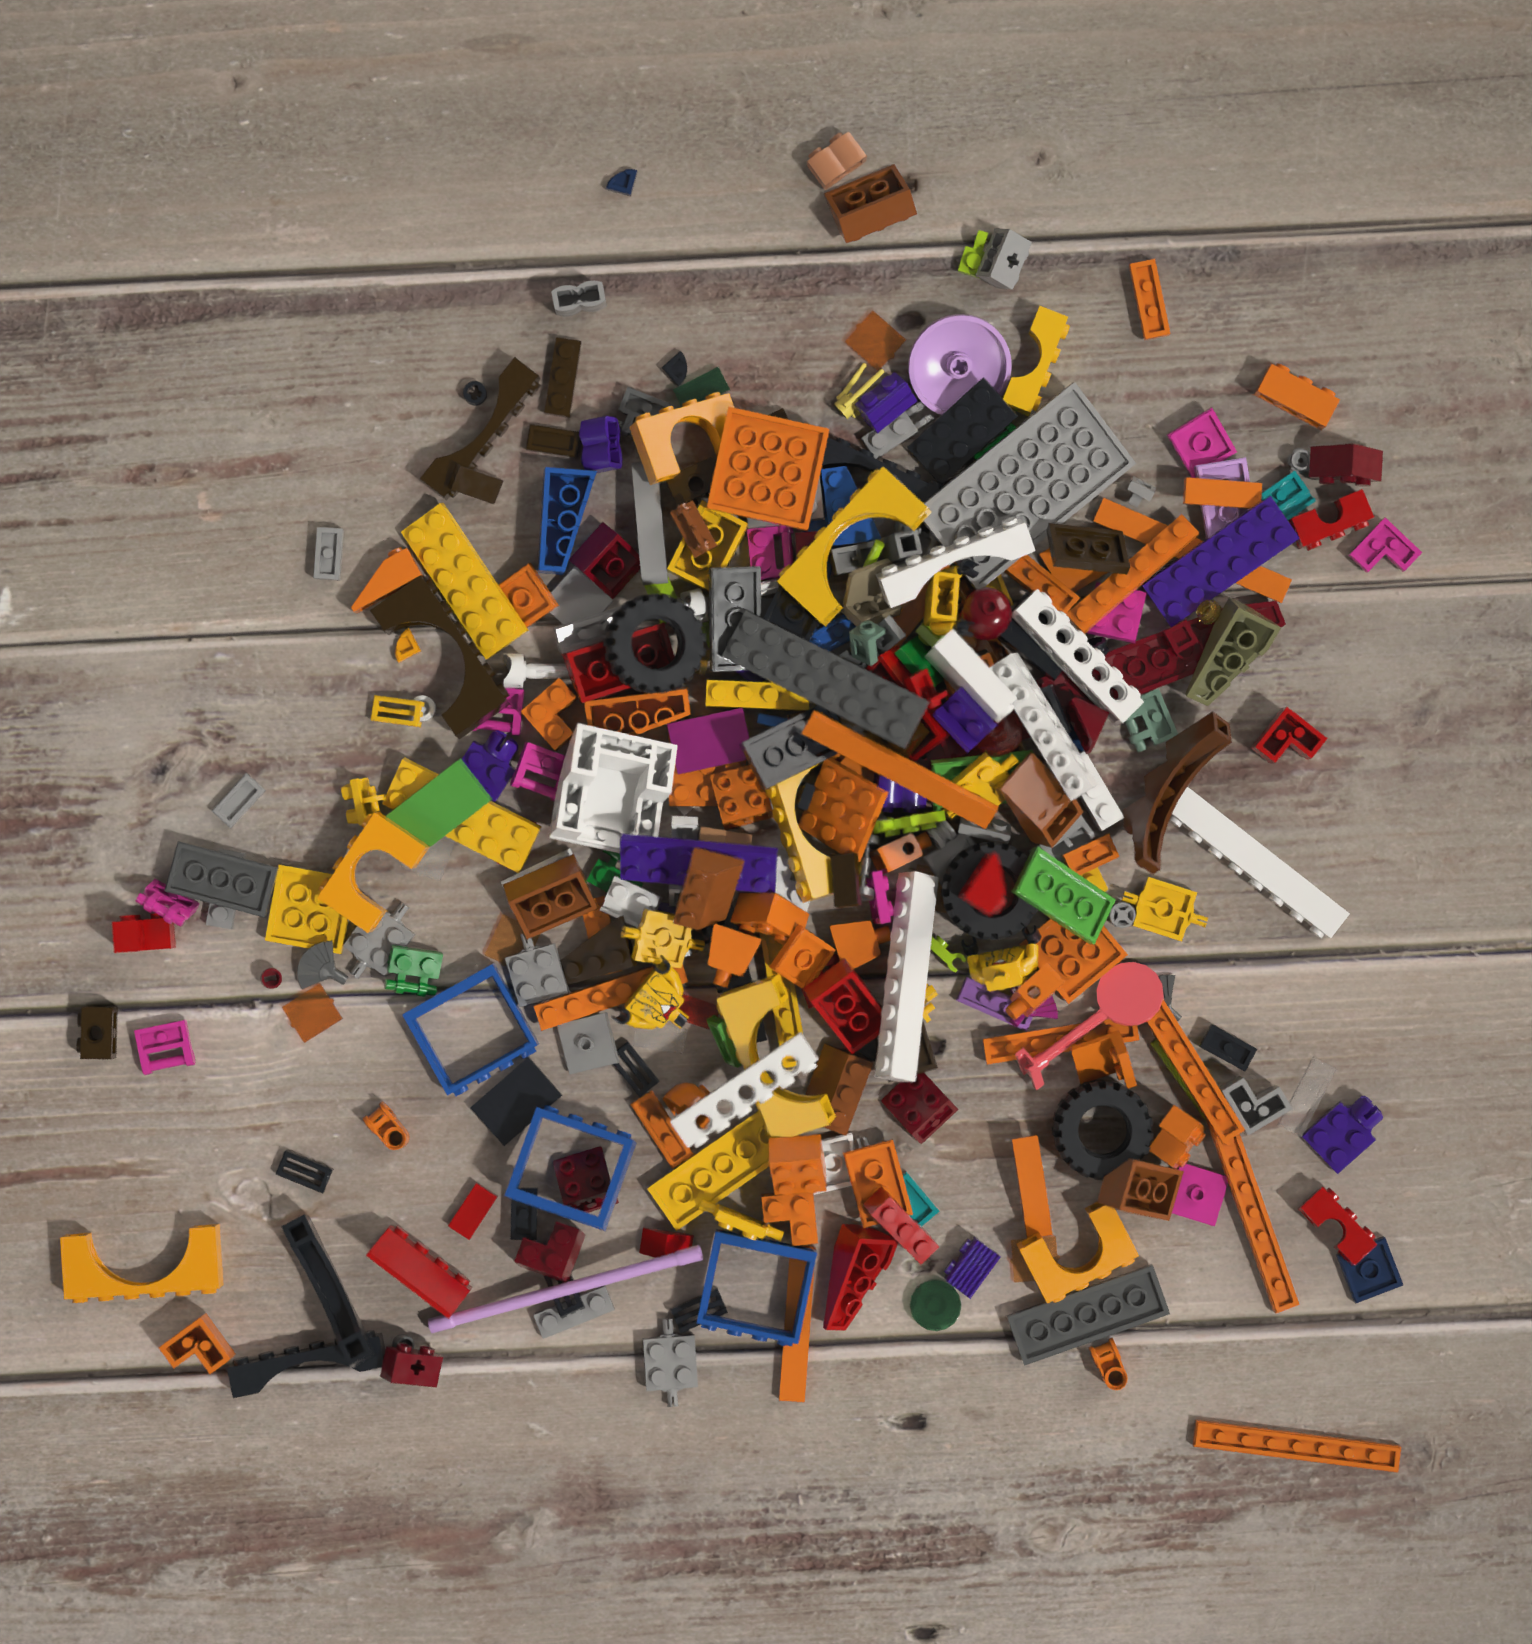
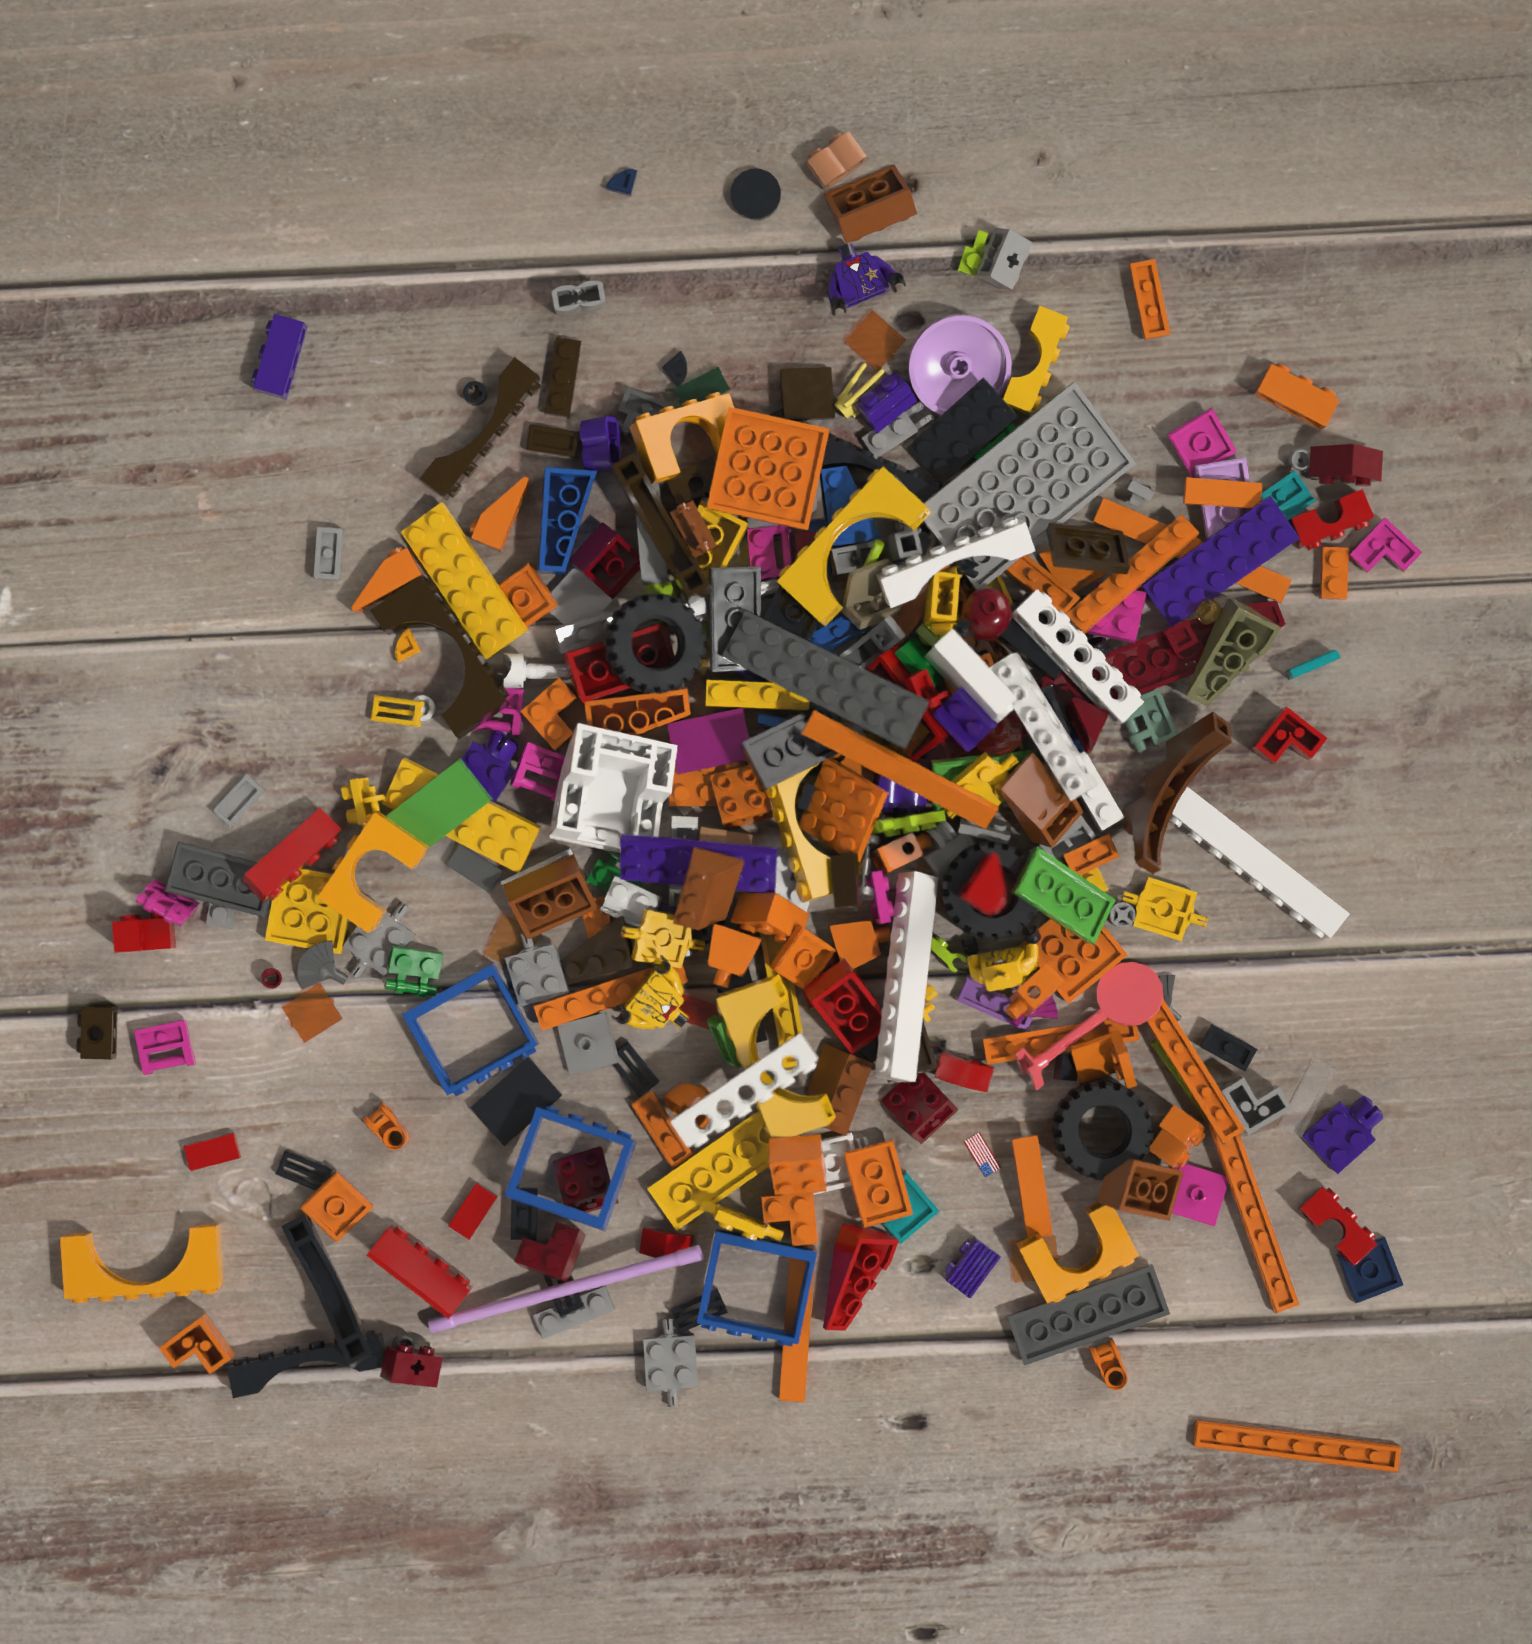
(212, 1151): none -> red tile
(279, 356): none -> dark purple brick
(291, 855): none -> red brick
(336, 1206): none -> orange tile
(474, 868): none -> dark grey tile
(475, 483): dark brown tile -> none
(497, 520): none -> orange slope
(661, 530): none -> dark brown arch
(755, 194): none -> black tile
(807, 393): none -> dark brown tile
(859, 279): none -> dark purple torso
(863, 642): sand green bracket -> none
(901, 1225): red arch -> none
(935, 1305): clear green tile -> none
(964, 1073): none -> red slope
(982, 1154): none -> sticker
(1065, 1068): none -> black tile
(1313, 664): none -> teal tile
(1334, 573): none -> orange plate

